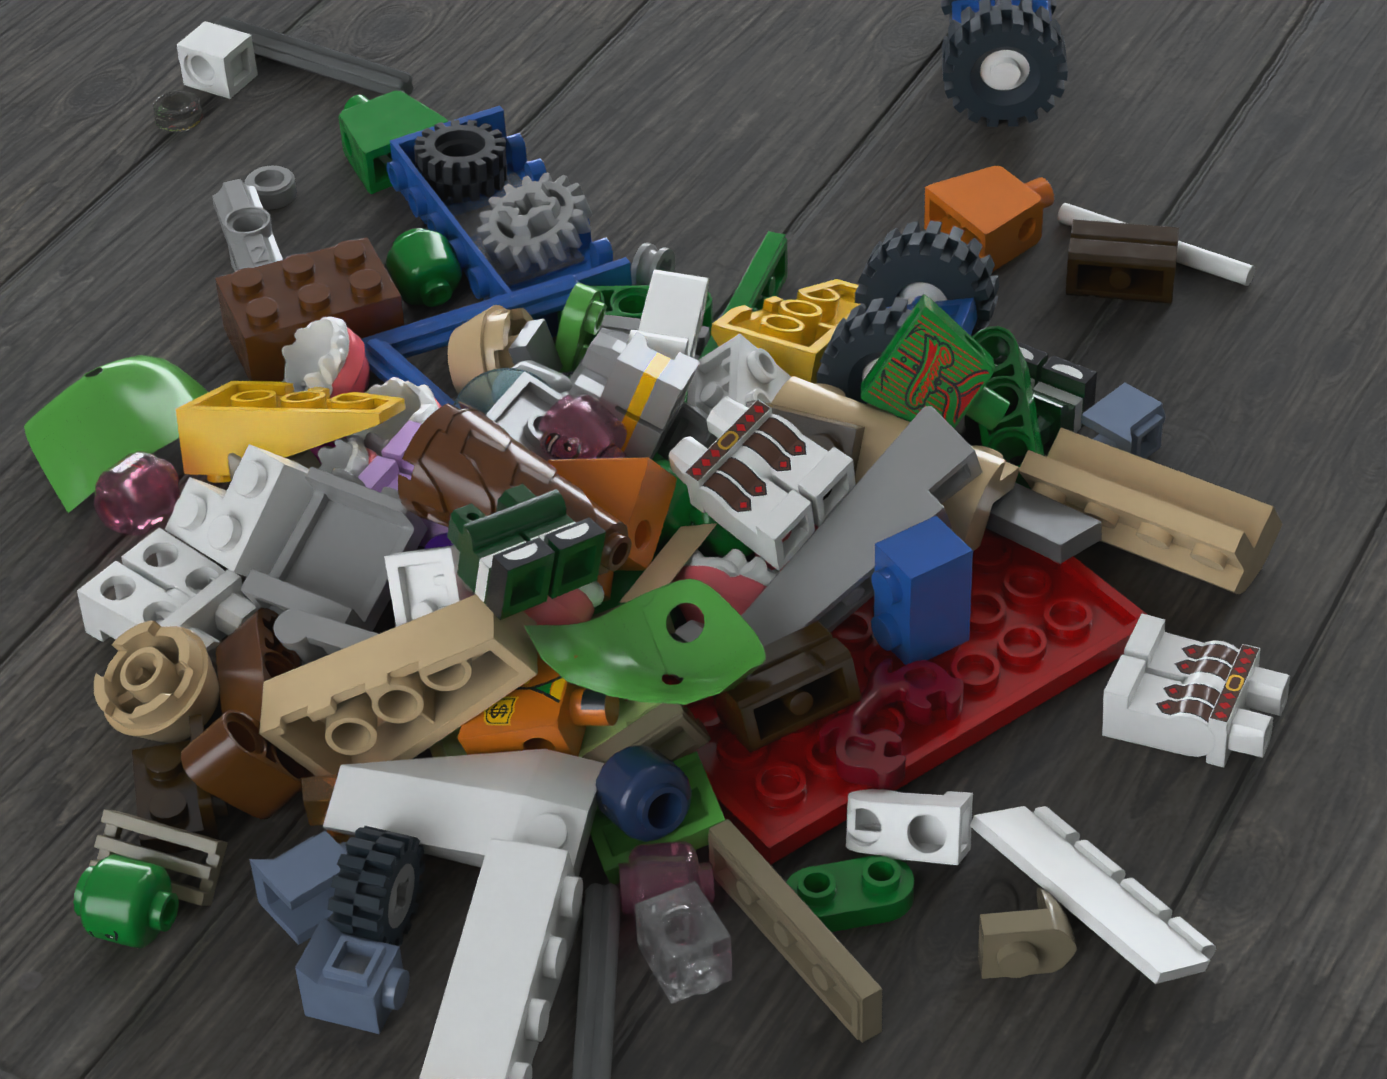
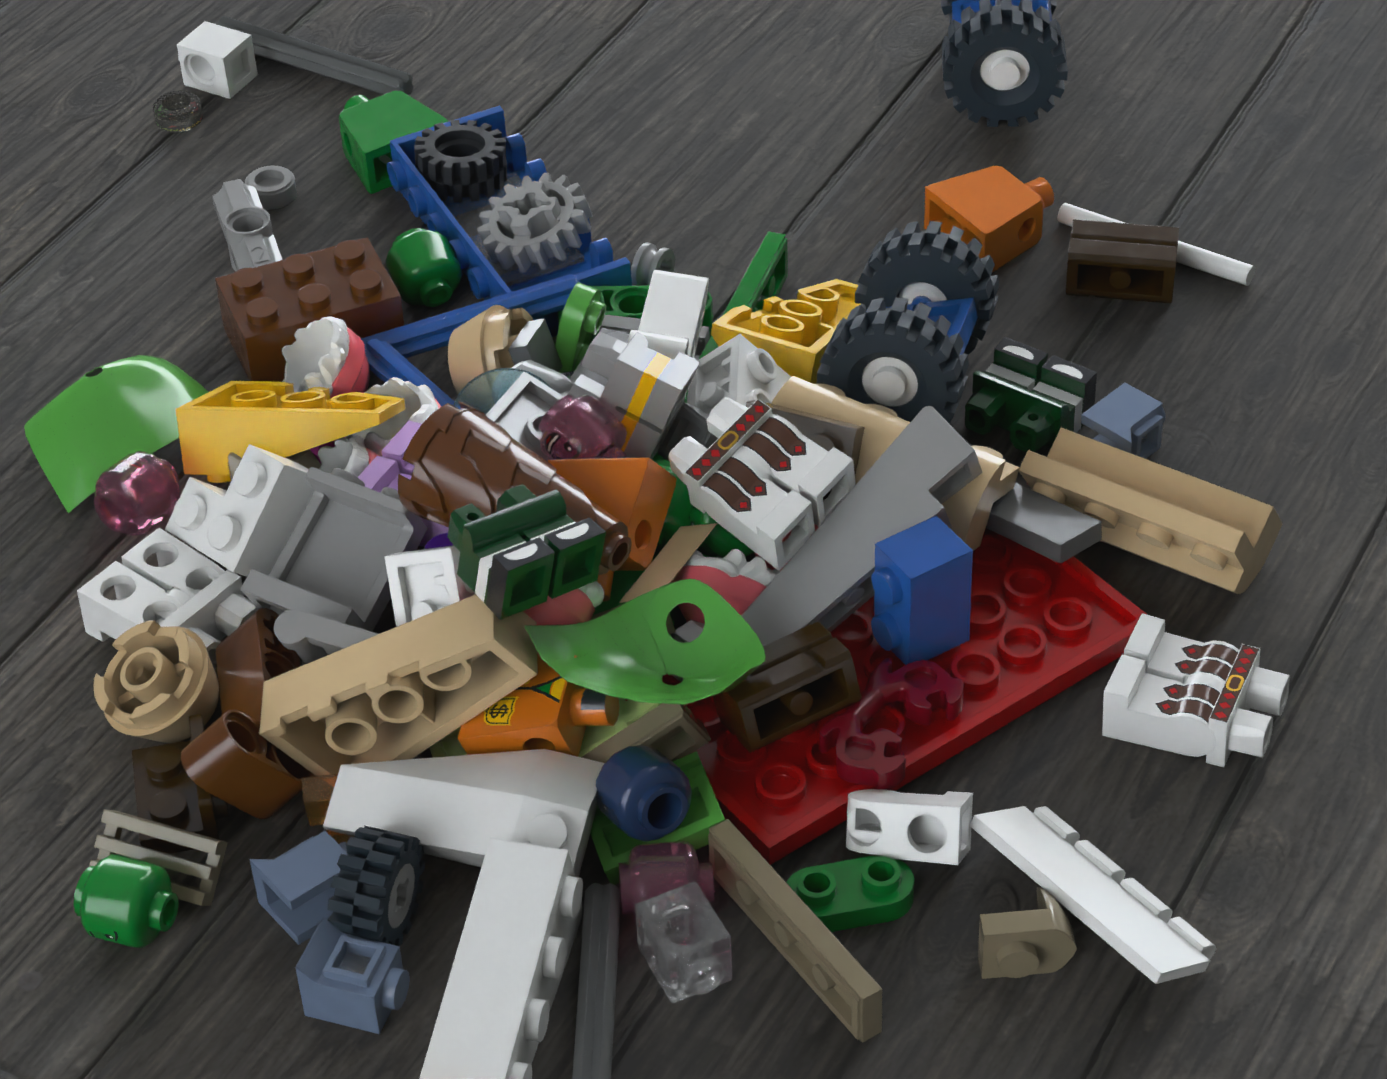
(934, 366): green torso -> none
(1011, 380): green beam -> none

